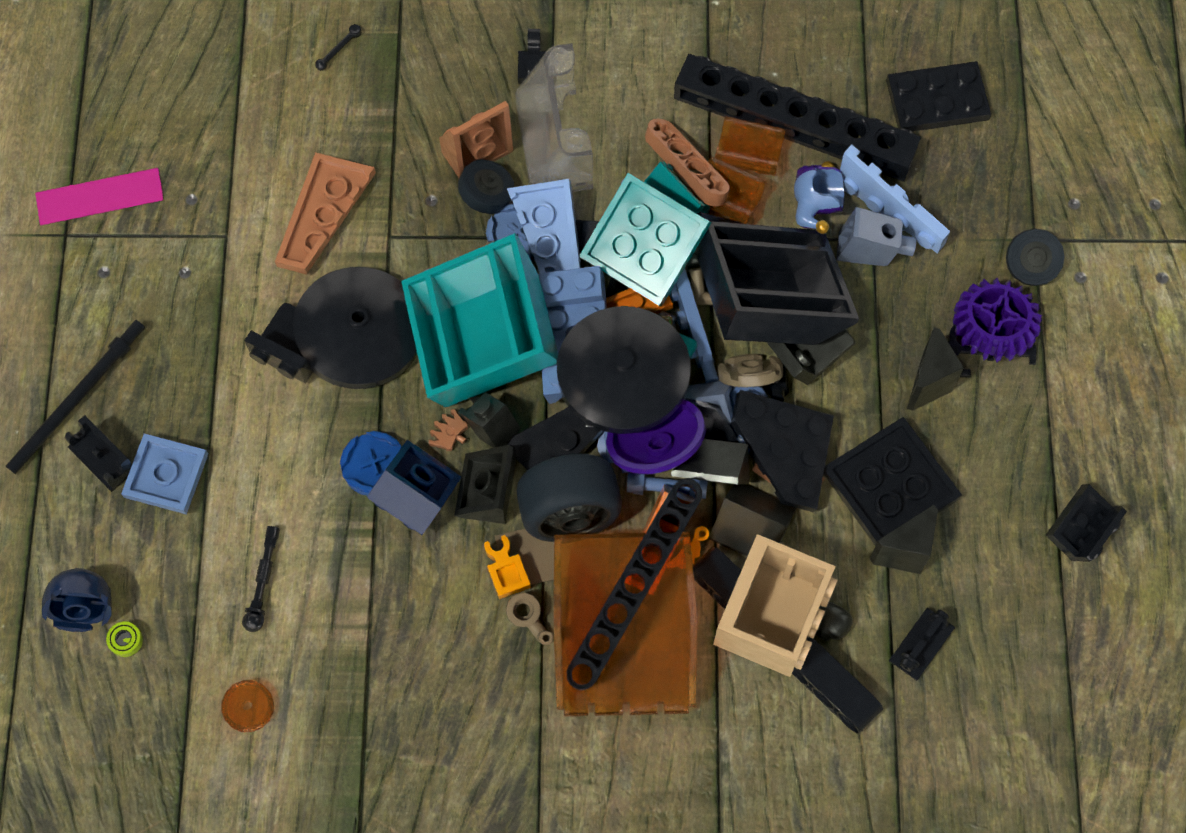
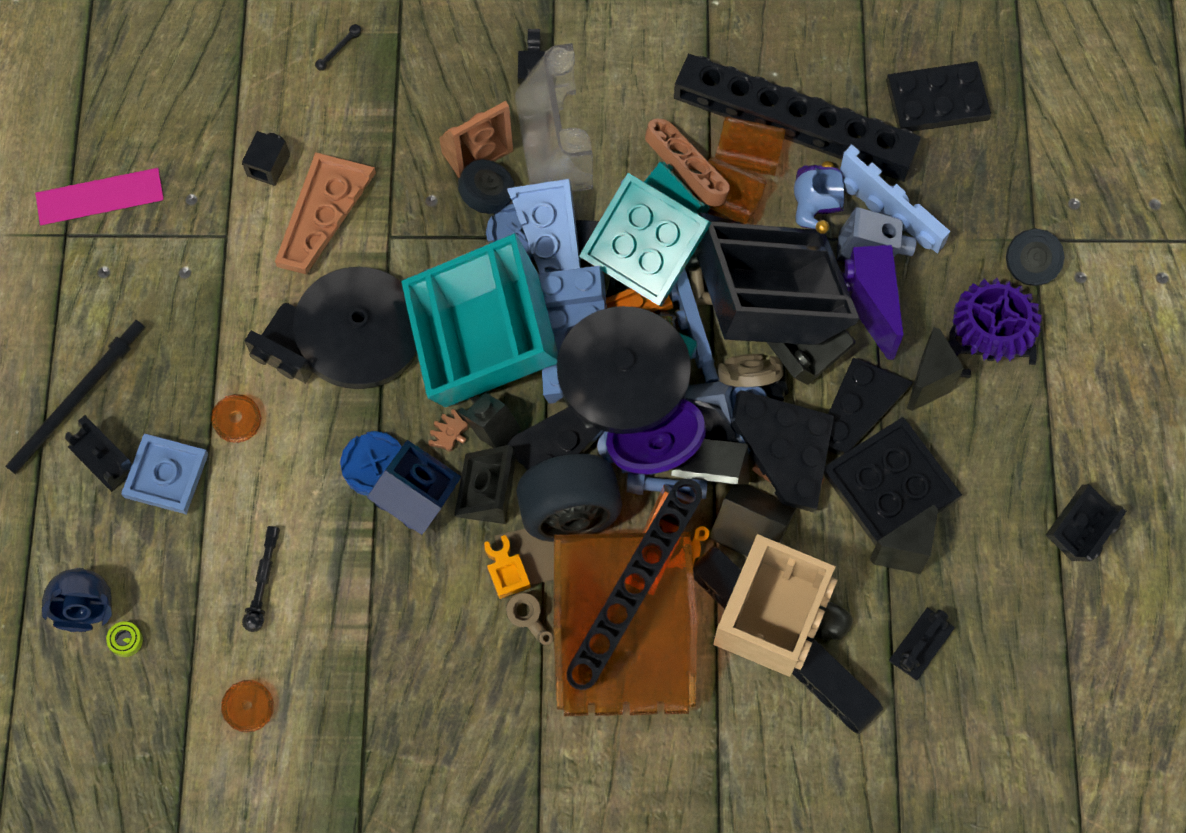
(239, 431): none -> clear orange piece
(266, 158): none -> black brick
(862, 402): none -> black wing
(874, 292): none -> dark purple slope

